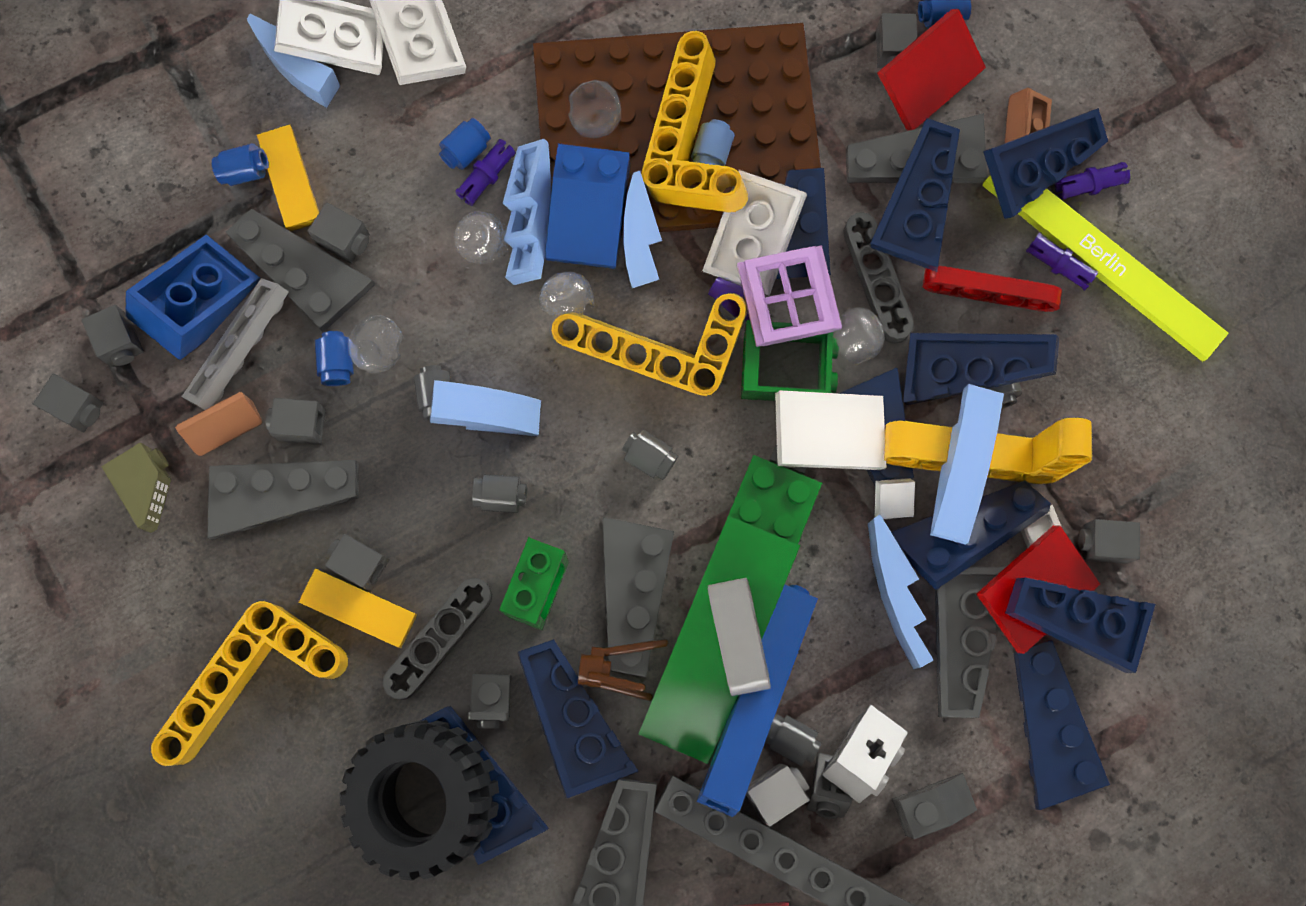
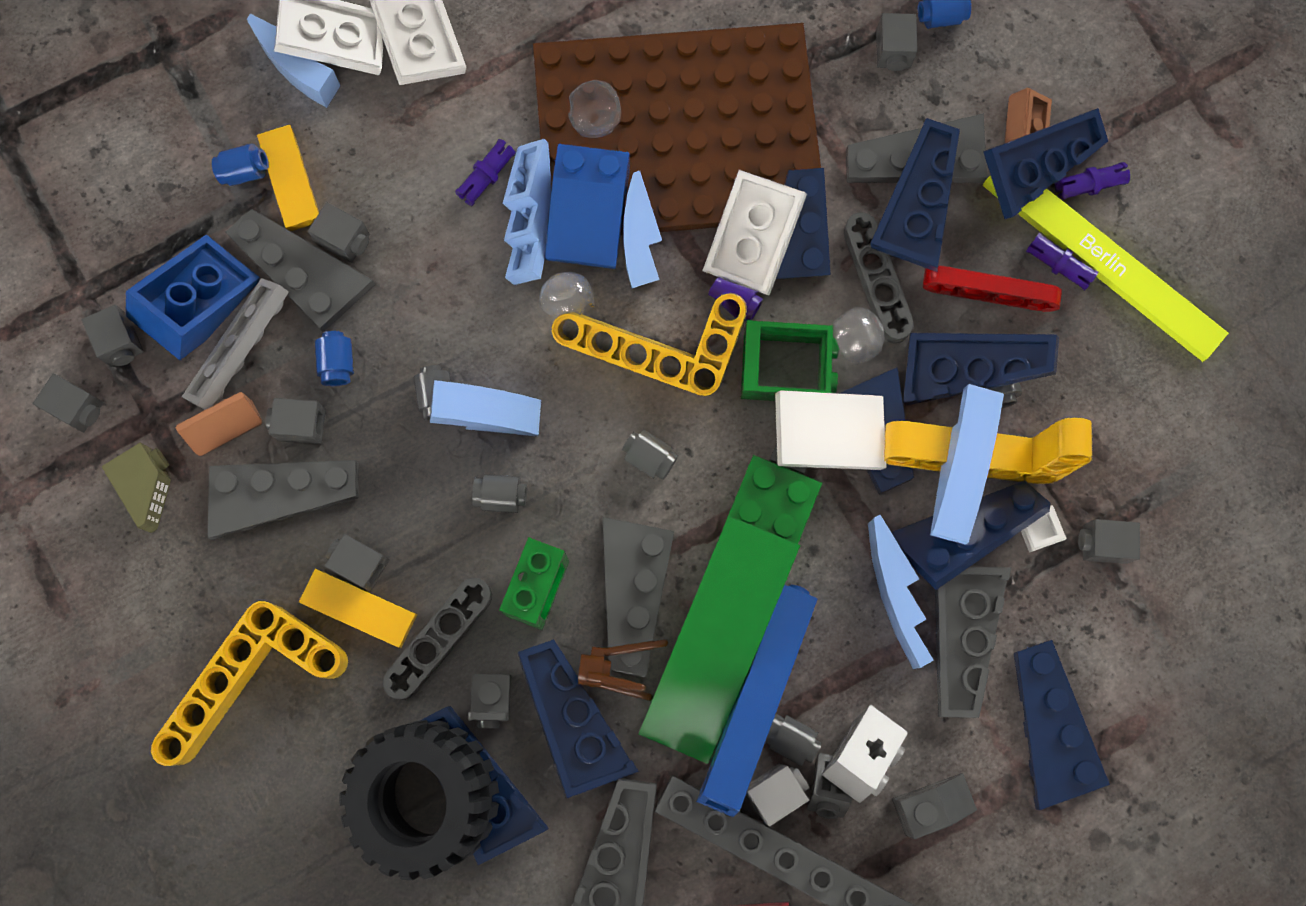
(375, 344): clear hair -> none
(464, 144): blue brick -> none
(480, 237): clear hair -> none
(681, 133): yellow beam -> none
(713, 143): medium blue brick -> none
(739, 636): light grey beam -> none
(820, 289): lavender piece -> none
(895, 498): white tile -> none
(932, 69): red tile -> none
(1048, 559): red tile -> none
(1094, 623): dark blue wing -> none

